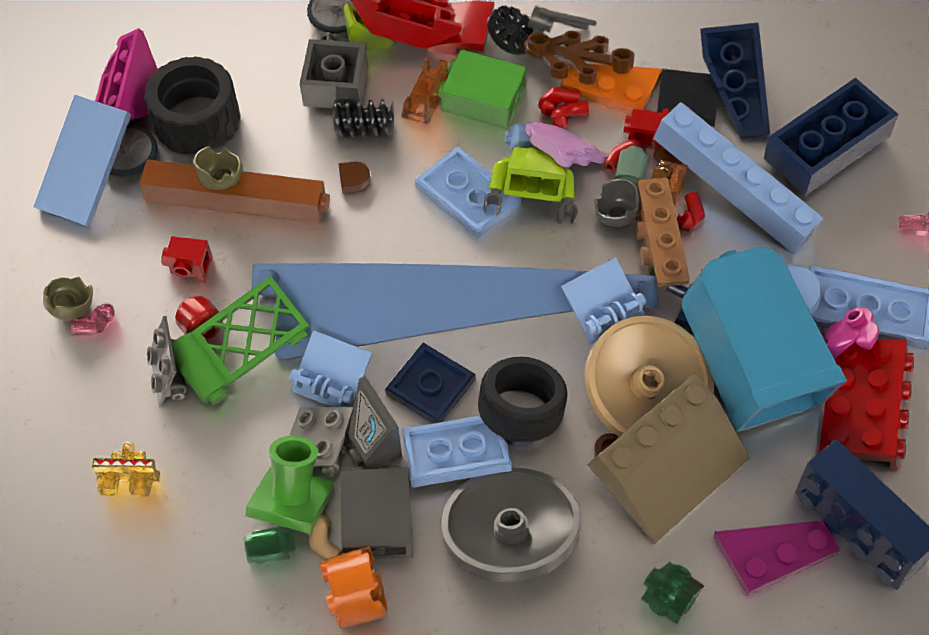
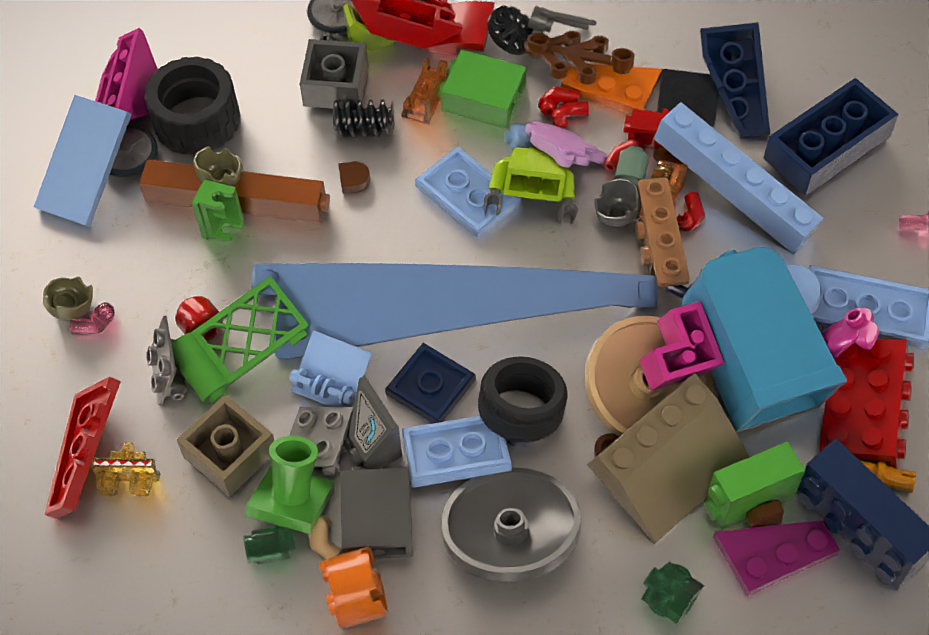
(80, 441): none -> red wing
(187, 257): red brick -> none
(217, 208): none -> bright green hinge
(226, 445): none -> dark tan brick
(602, 298): light blue hinge -> none
(687, 351): none -> dark pink brick
(753, 482): none -> bright green brick
(766, 514): none -> reddish brown tile
(892, 477): none -> light orange pin

